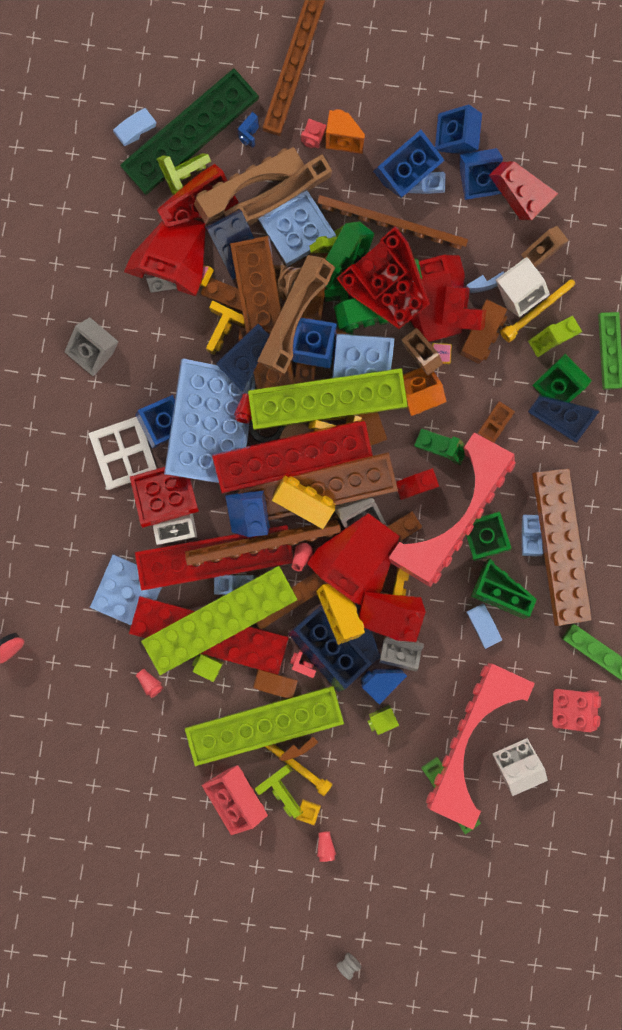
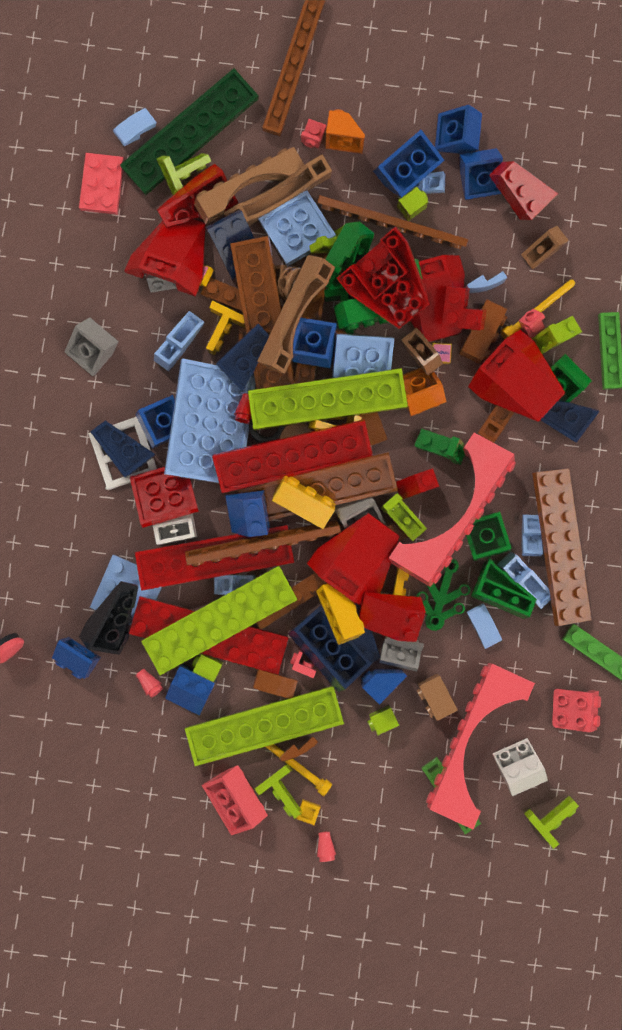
(75, 657): none -> blue slope
(101, 183): none -> coral plate
(109, 624): none -> black wedge
(123, 450): none -> dark blue wing
(178, 341): none -> light blue slope
(190, 689): none -> blue slope
(248, 127): blue bracket -> none
(302, 554): coral cone -> none
(348, 966): light grey wheel -> none
(403, 517): none -> lime bracket
(413, 203): none -> lime brick
(437, 697): none -> medium nougat brick
(442, 598): none -> green plant
(518, 378): none -> red wedge
(522, 287): white slope -> none
(526, 578): none -> light blue slope
(532, 323): none -> coral bracket
(553, 819): none -> lime bracket

